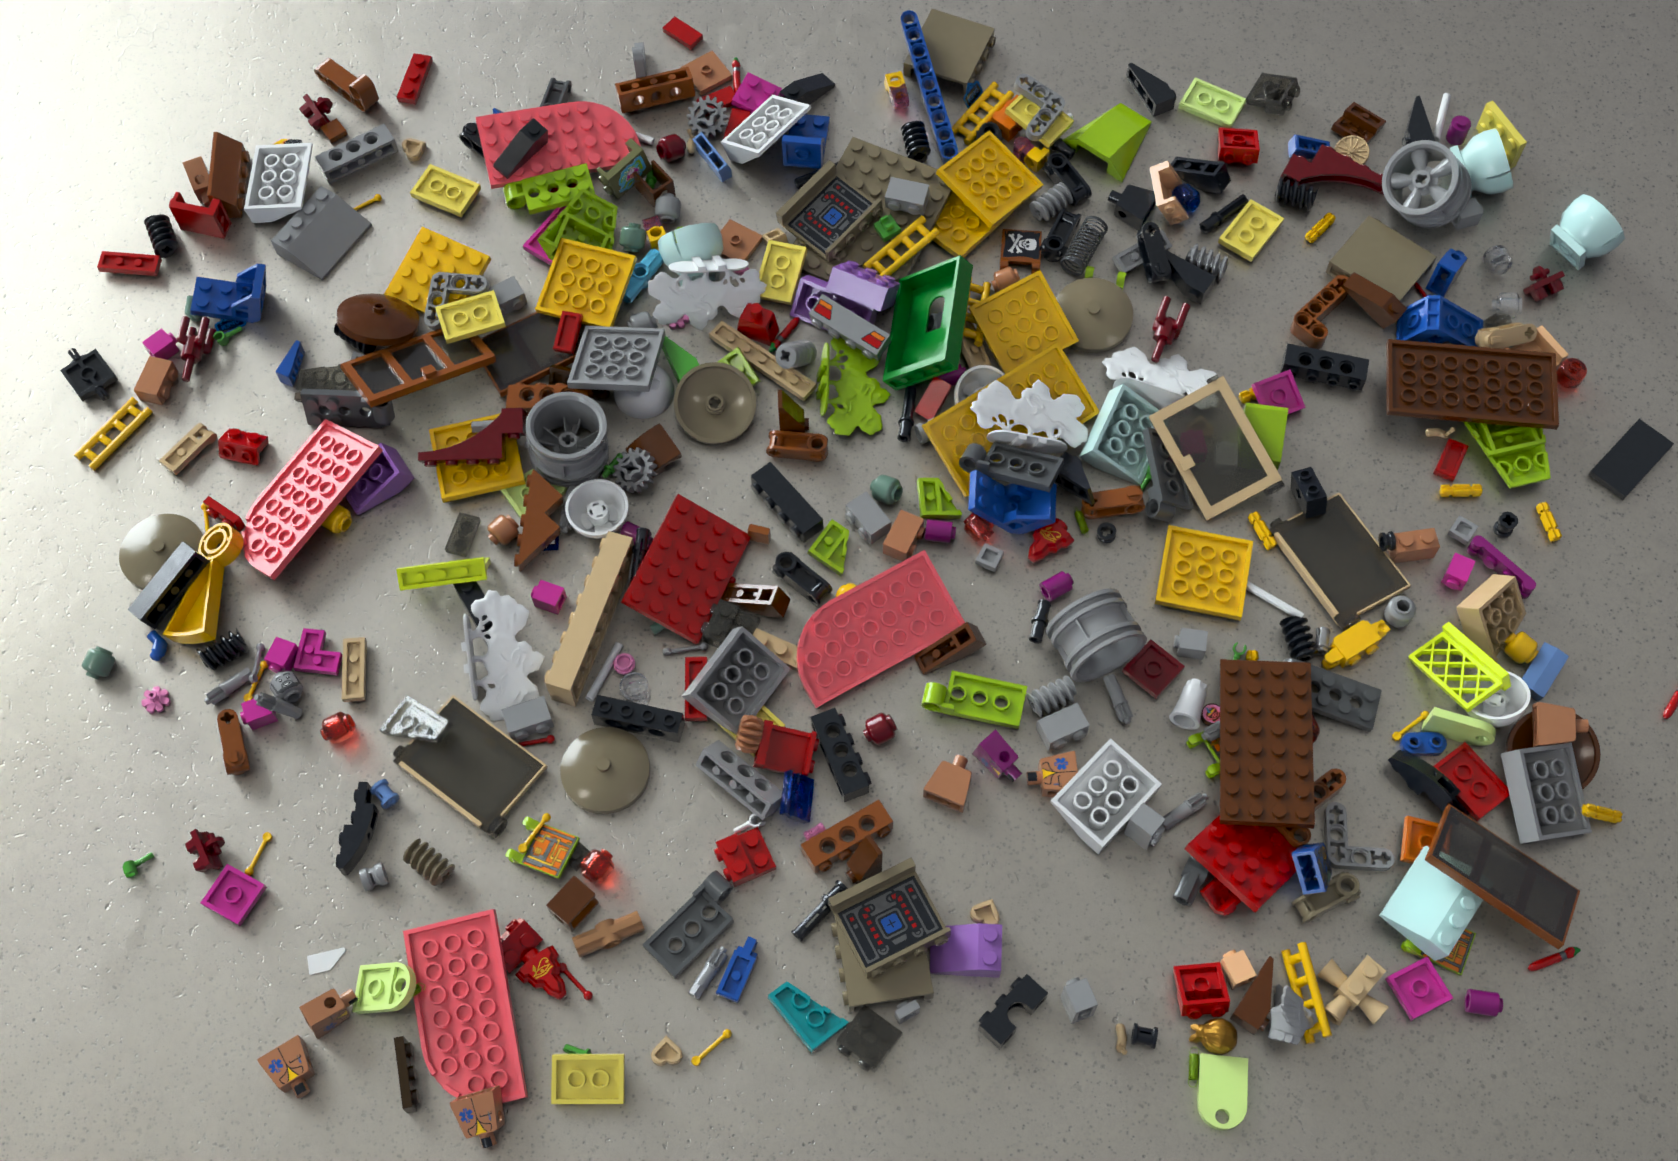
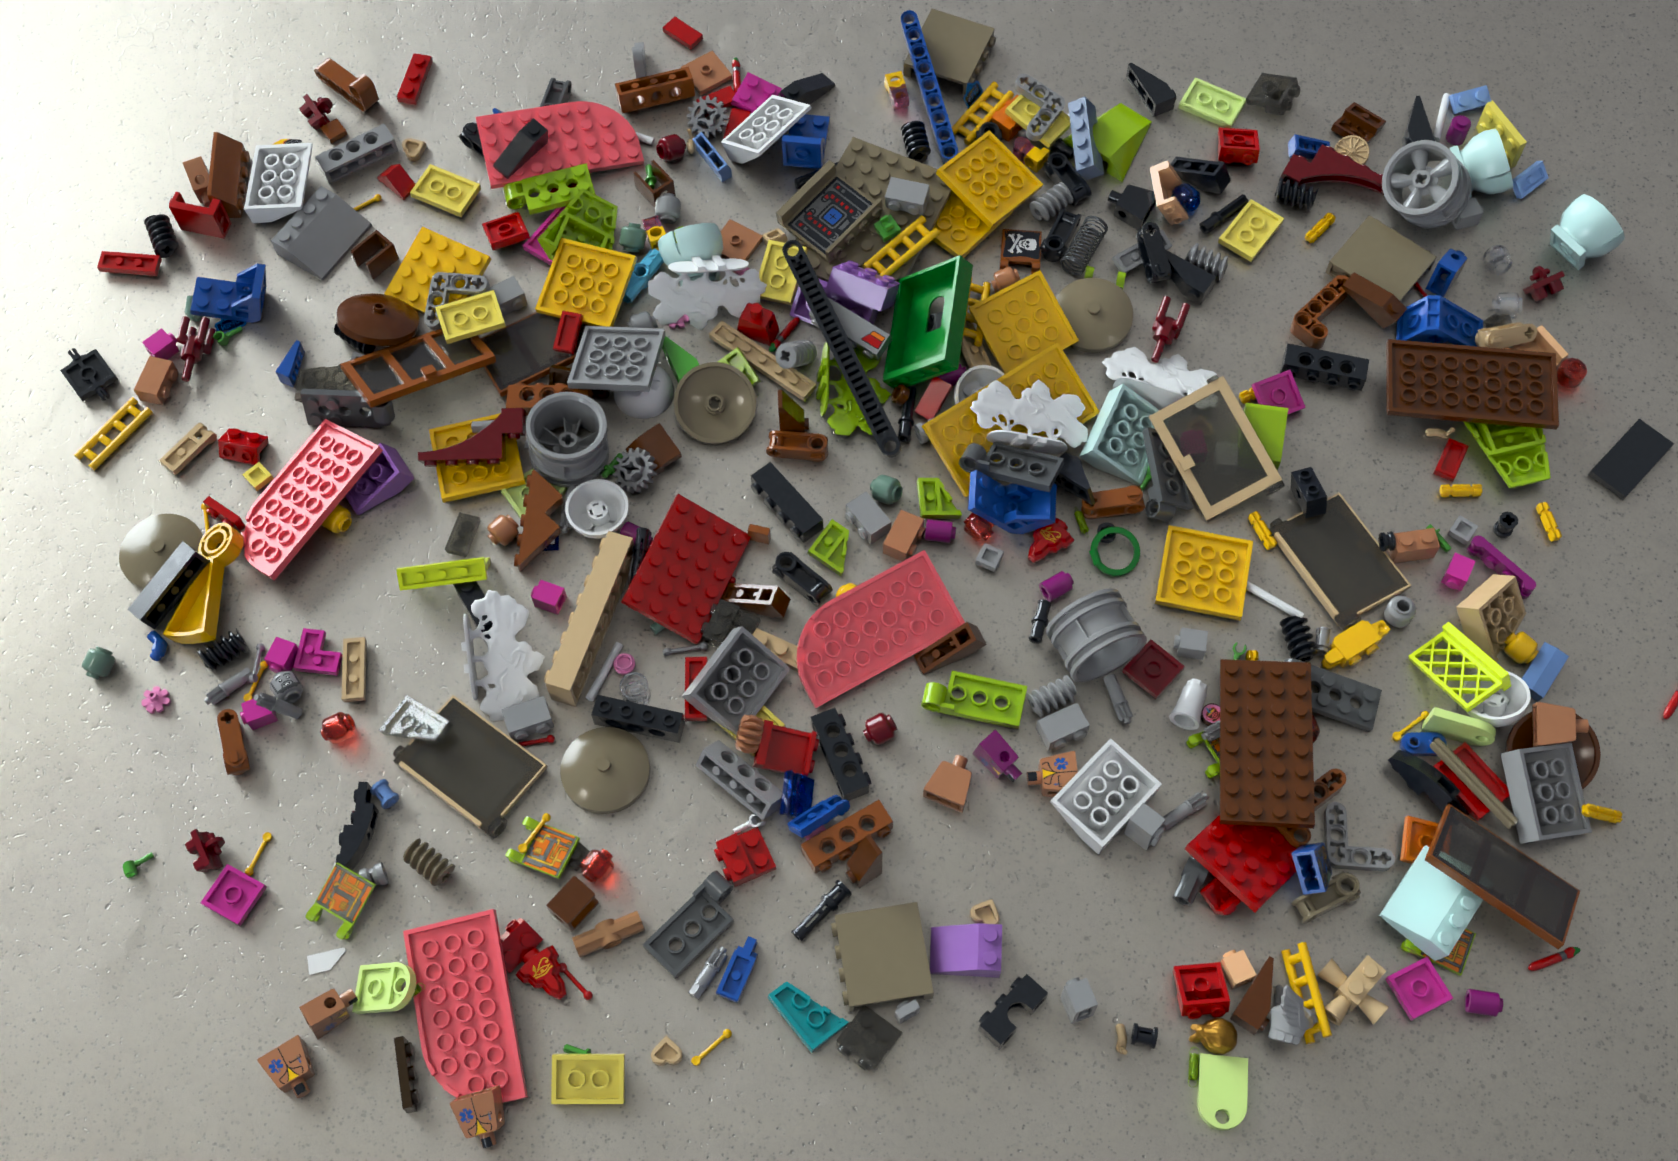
(258, 476): none -> light yellow plate
(344, 897): none -> flag
(369, 247): none -> reddish brown piece
(397, 180): none -> red slope
(505, 230): none -> red tile
(620, 177): olive panel -> none
(818, 815): none -> blue hinge
(841, 348): none -> black gear
(888, 919): panel -> none
(900, 395): none -> reddish brown tile
(1086, 155): none -> sand blue arch
(1096, 557): none -> green piece
(1444, 545): none -> bright green piece
(1469, 99): none -> light blue plate
(1473, 783): none -> dark tan axle
(1529, 179): none -> light blue plate

